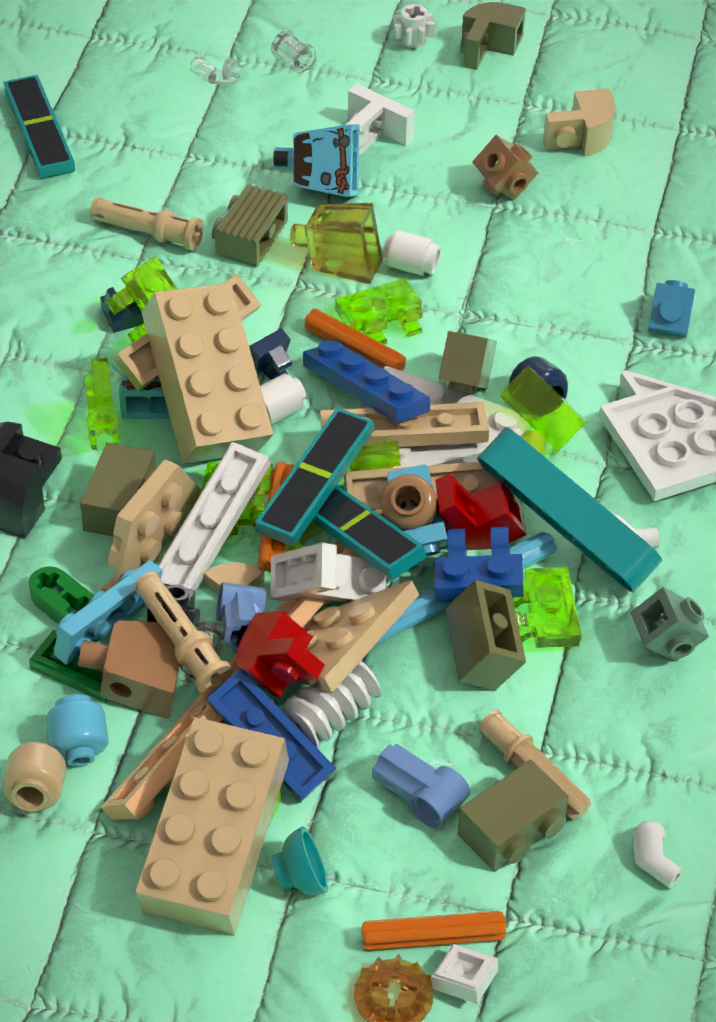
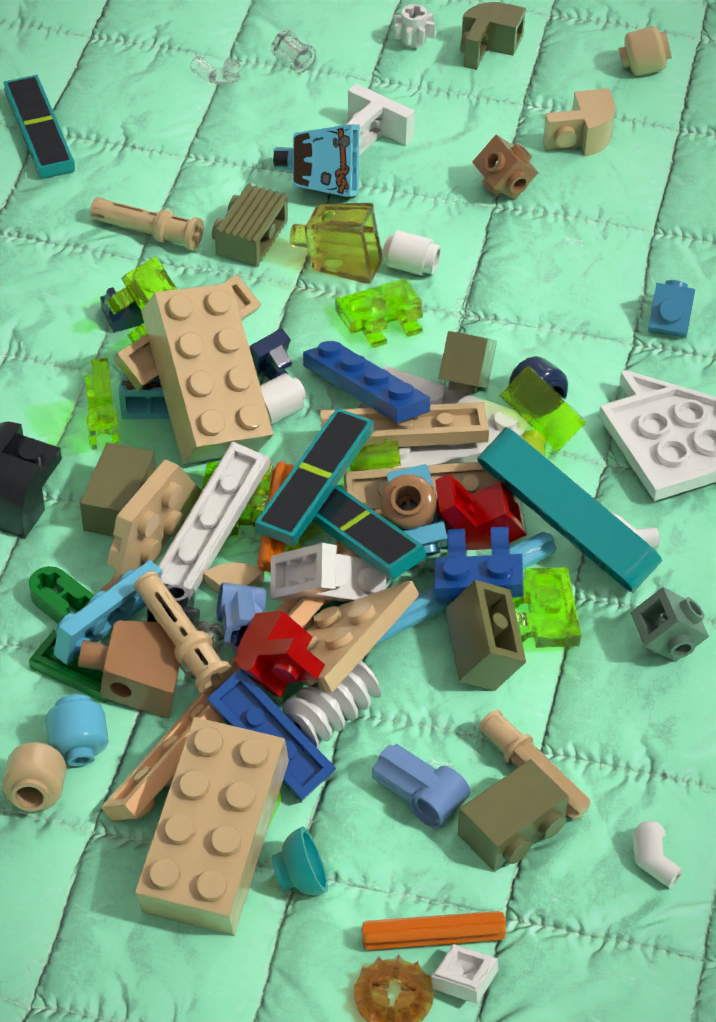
(358, 342): orange axle -> none
(645, 51): none -> tan head

